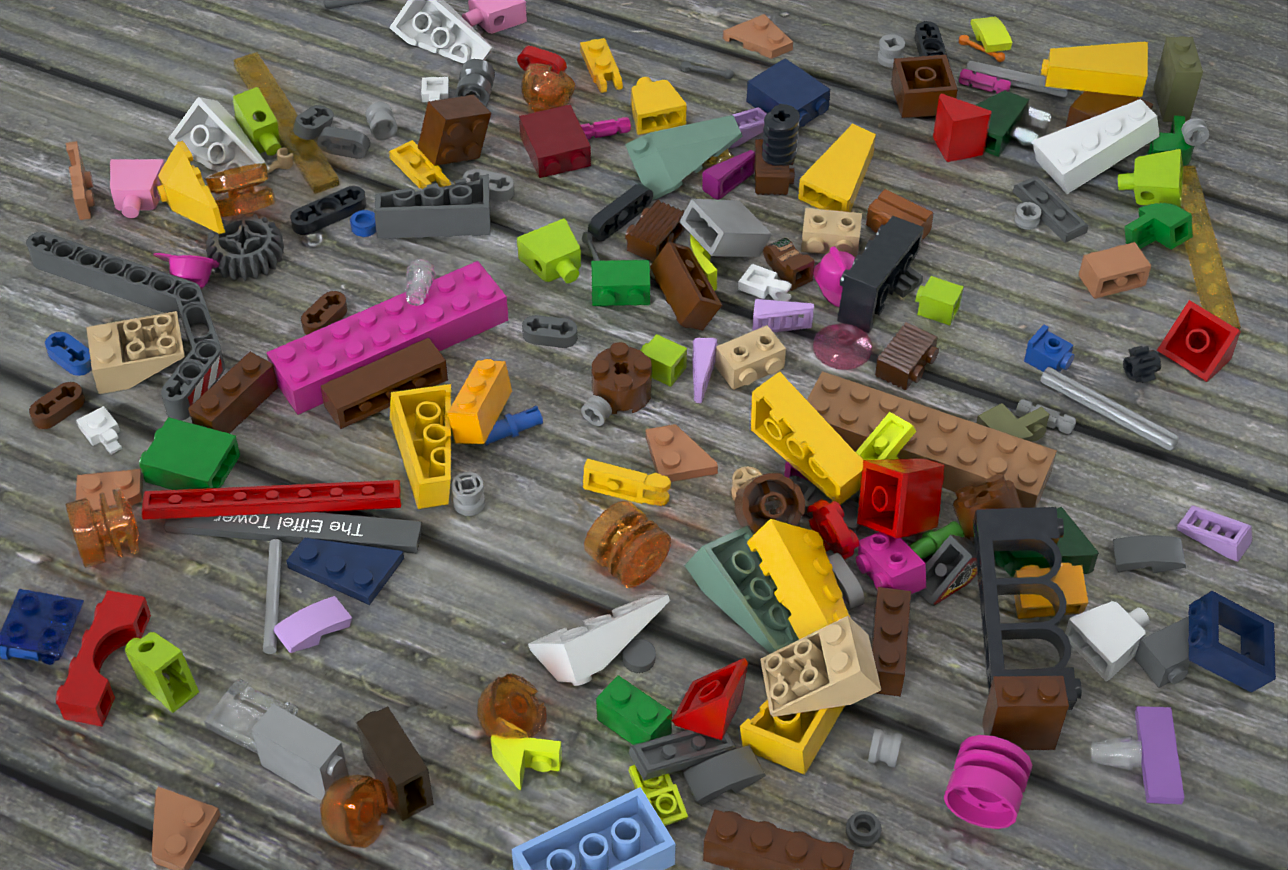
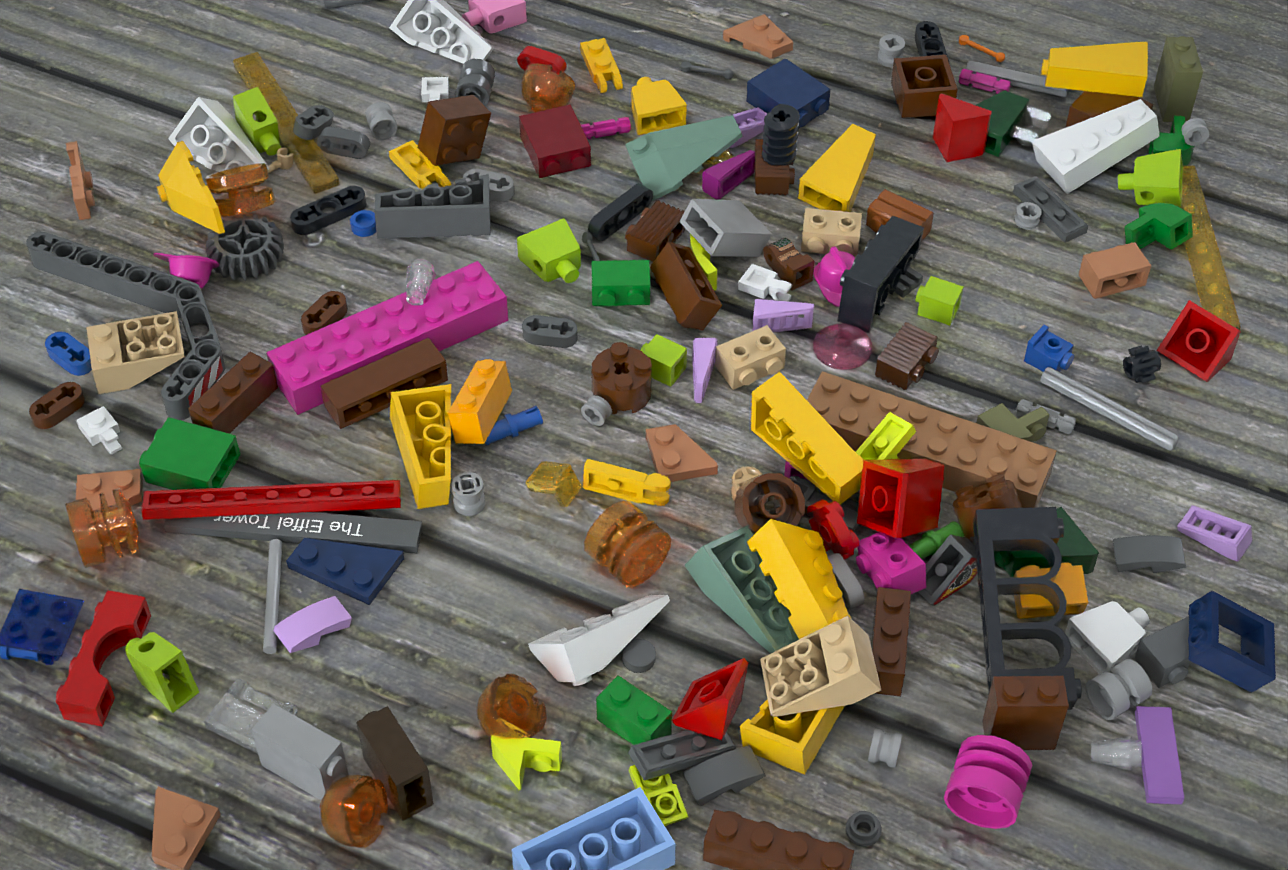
(135, 184): bright pink torso -> none
(556, 480): none -> clear yellow bracket
(992, 34): neon yellow slope -> none
(1119, 690): none -> light grey wheel

